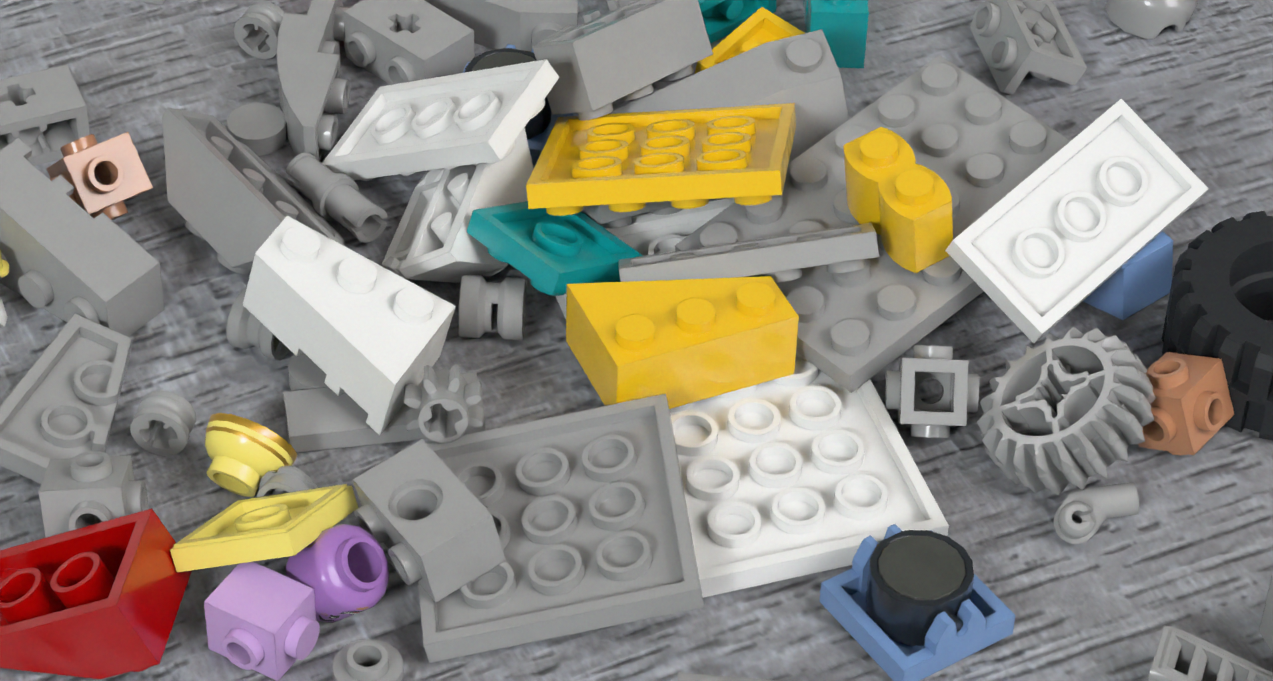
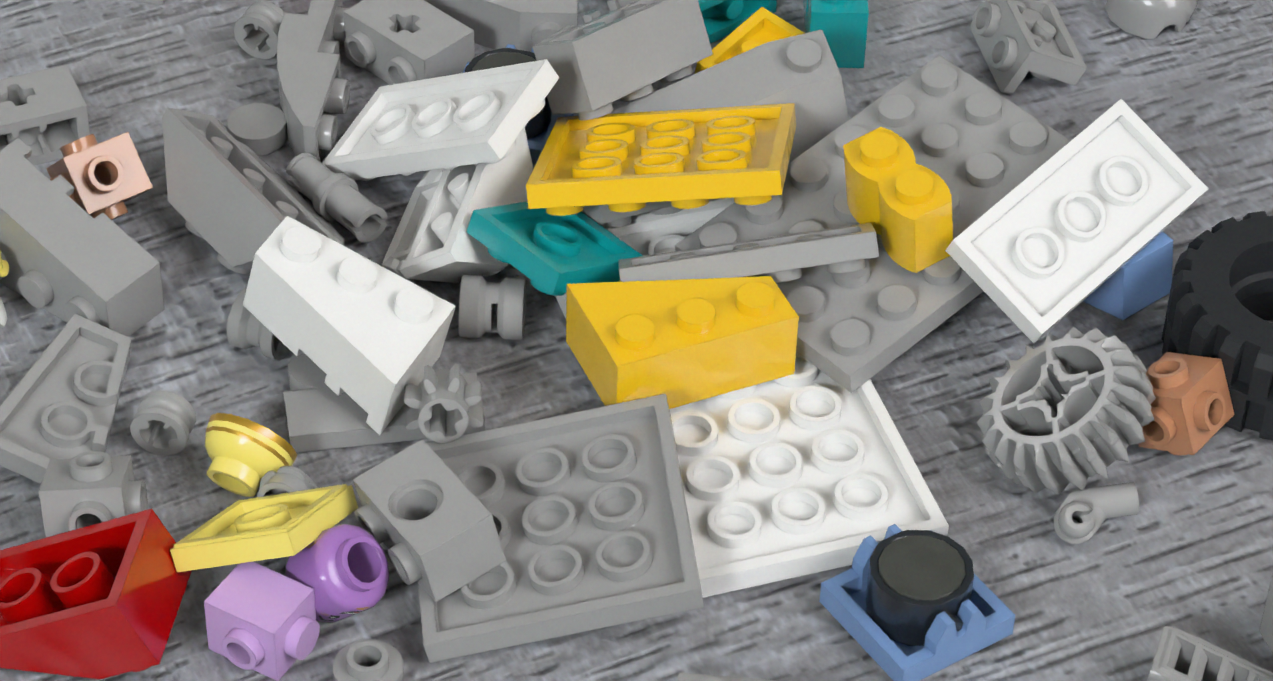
(958, 395): light grey brick -> none

